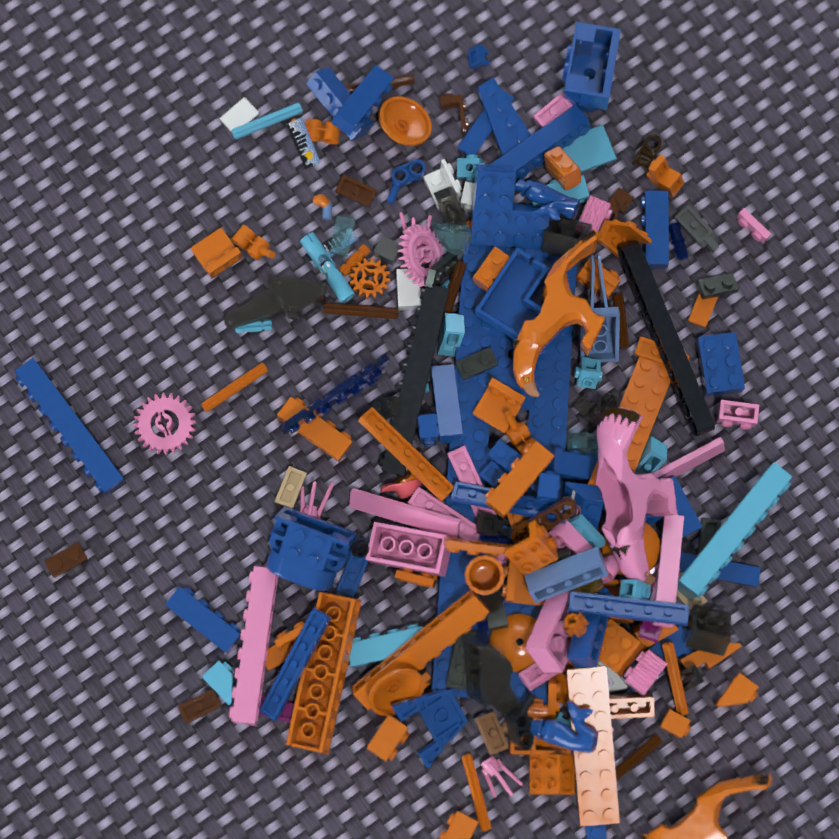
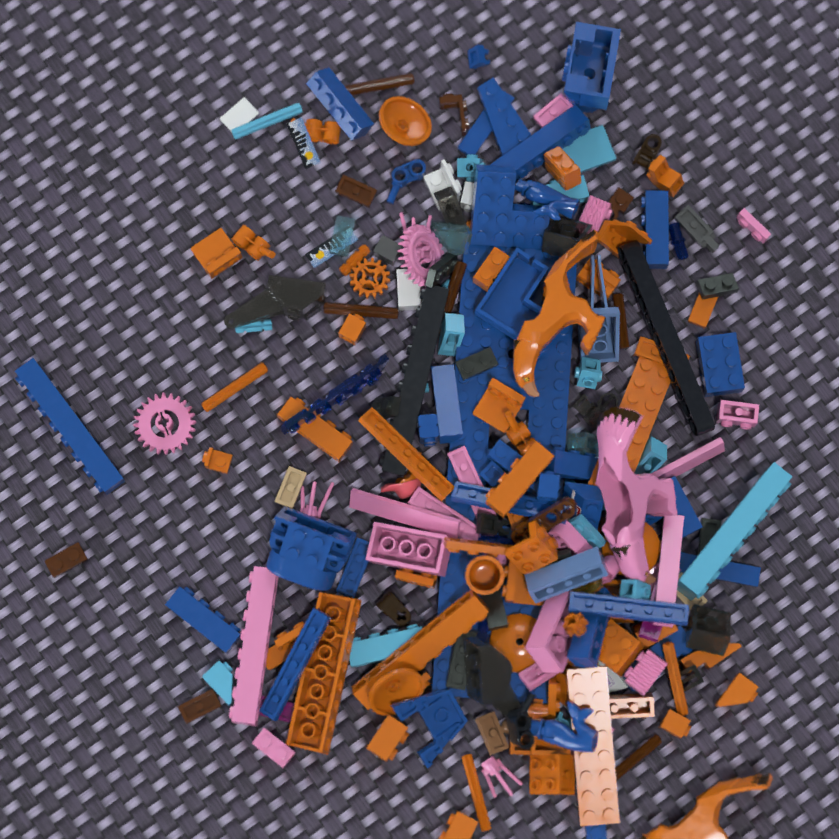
(217, 460): none -> orange bracket
(273, 748): none -> bright pink brick
(325, 203): arm -> none
(334, 276): medium azure piece -> none
(352, 328): none -> orange brick
(362, 101): blue brick -> none
(362, 551): black plate -> none
(392, 607): none -> dark brown piece

